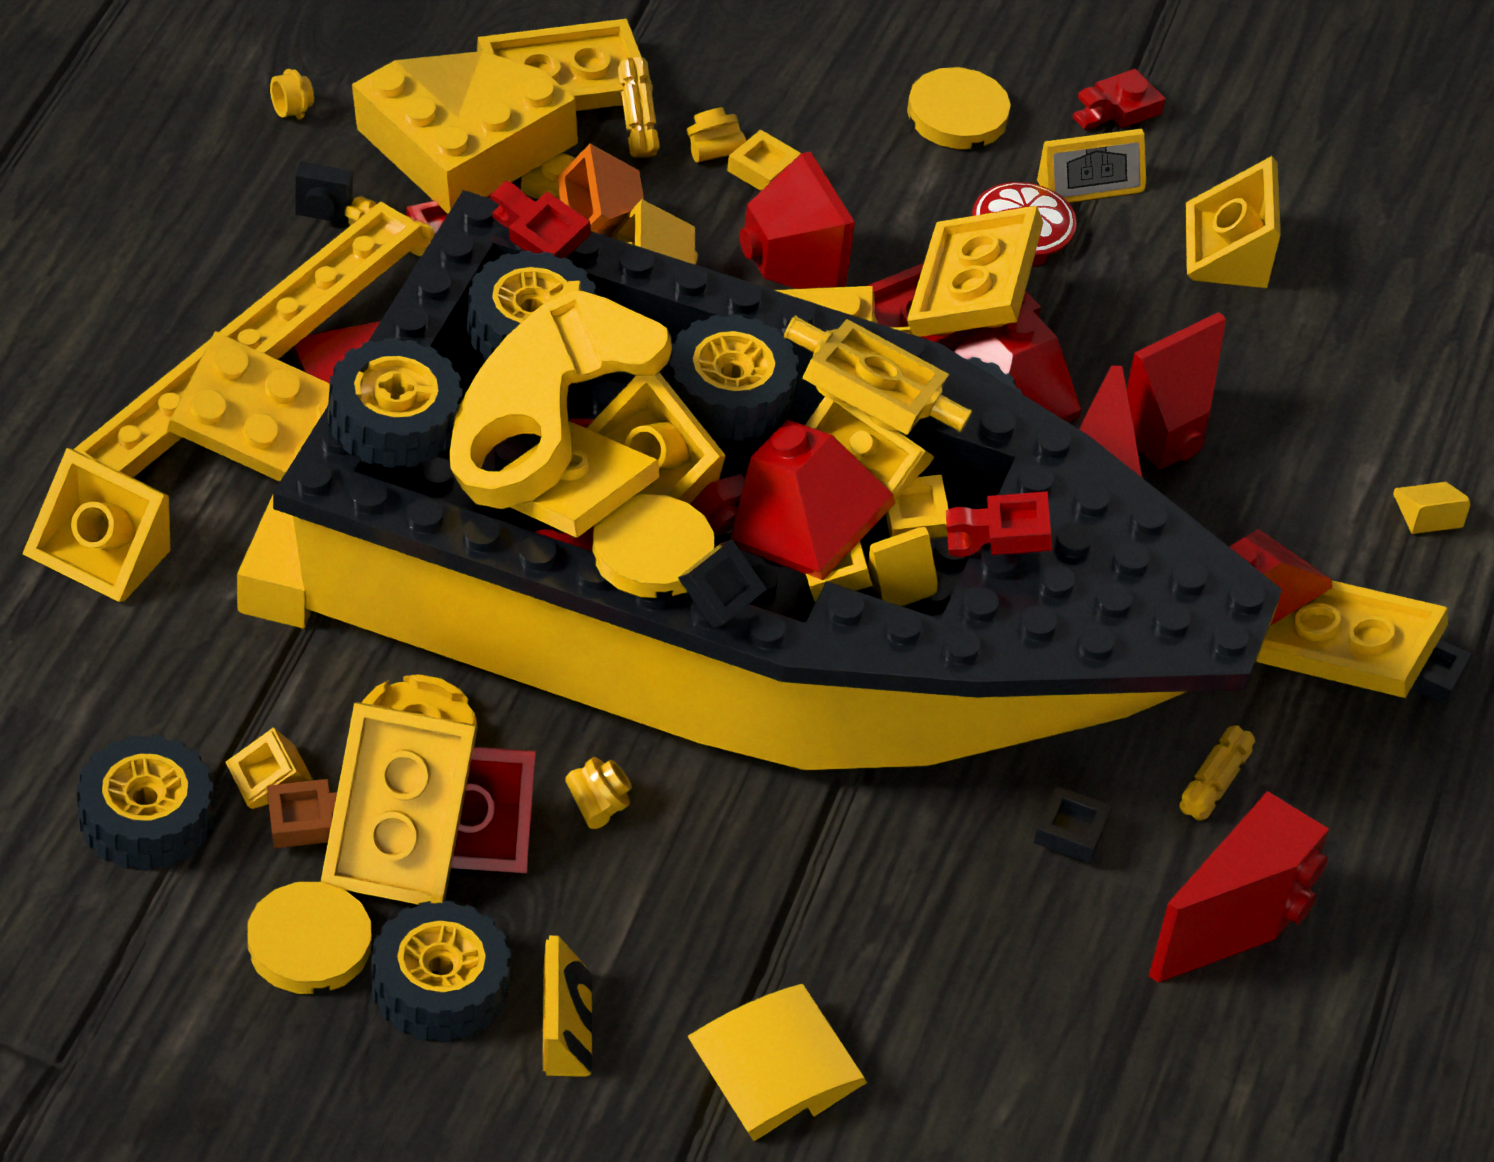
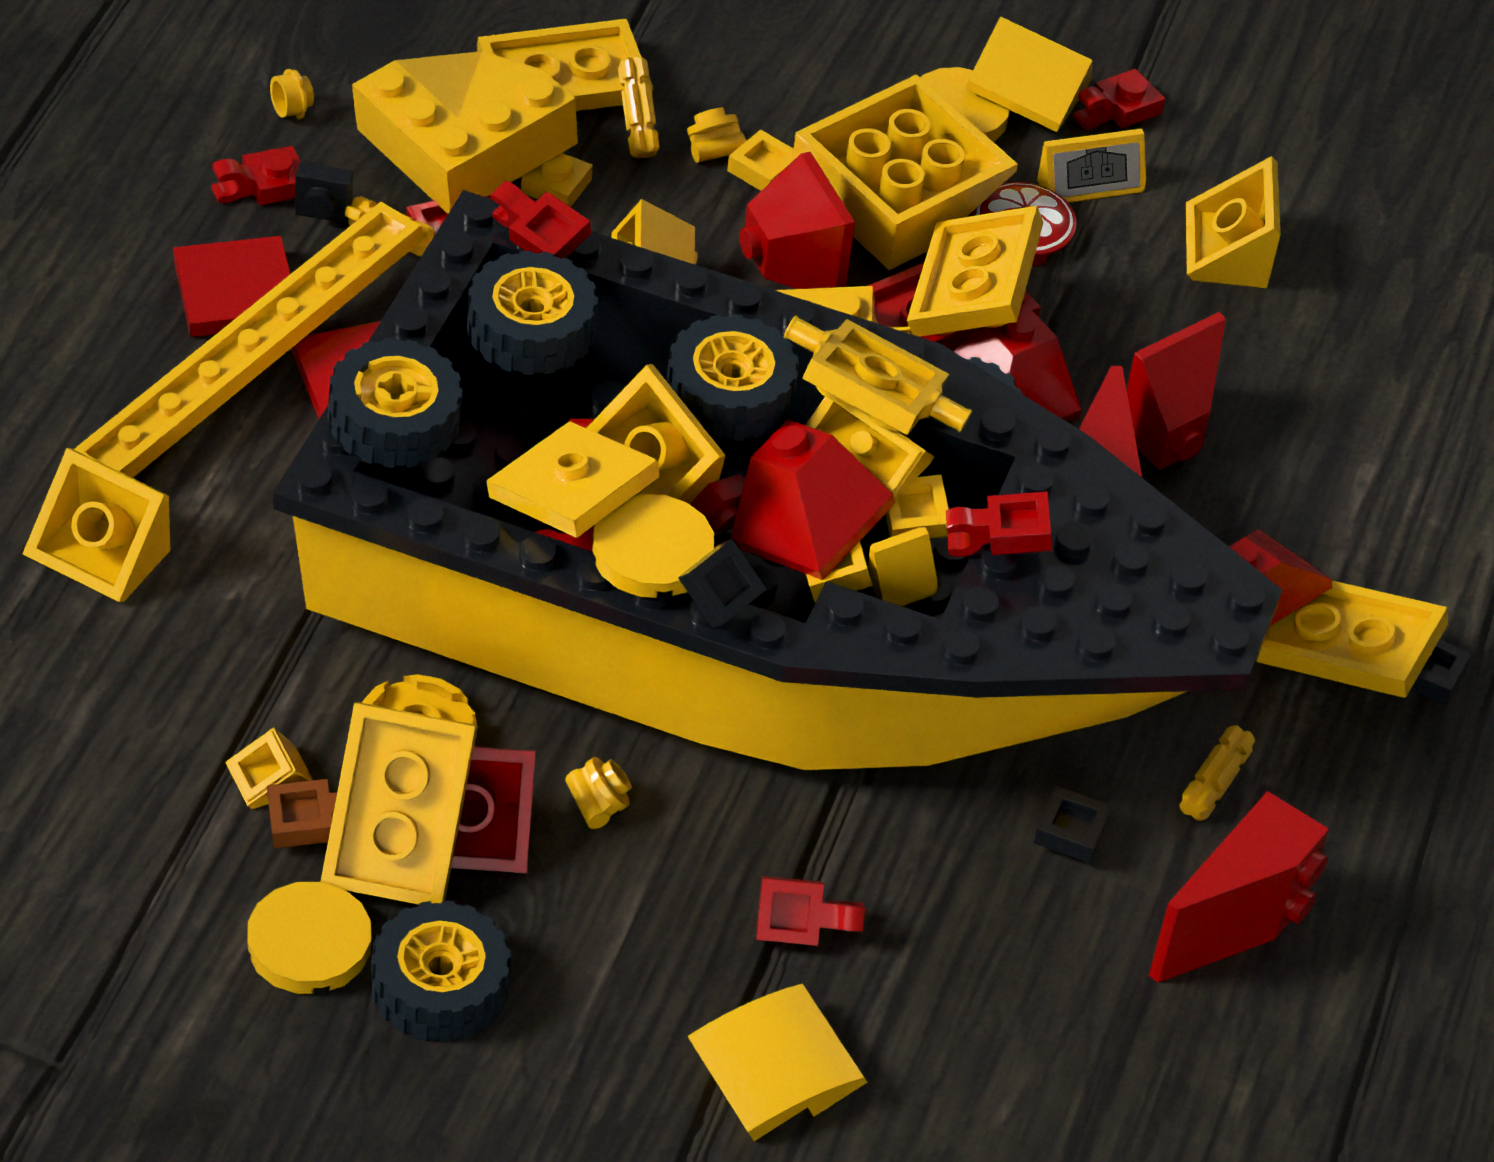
(174, 798): black wheel -> none
(226, 279): none -> red tile
(249, 406): yellow plate -> none
(264, 174): none -> red plate
(271, 573): yellow panel -> none
(527, 385): yellow animal -> none
(566, 1012): yellow slope -> none
(600, 188): orange slope -> none
(796, 910): none -> red plate
(904, 166): none -> yellow slope
(1030, 74): none -> yellow slope
(1432, 507): yellow slope -> none

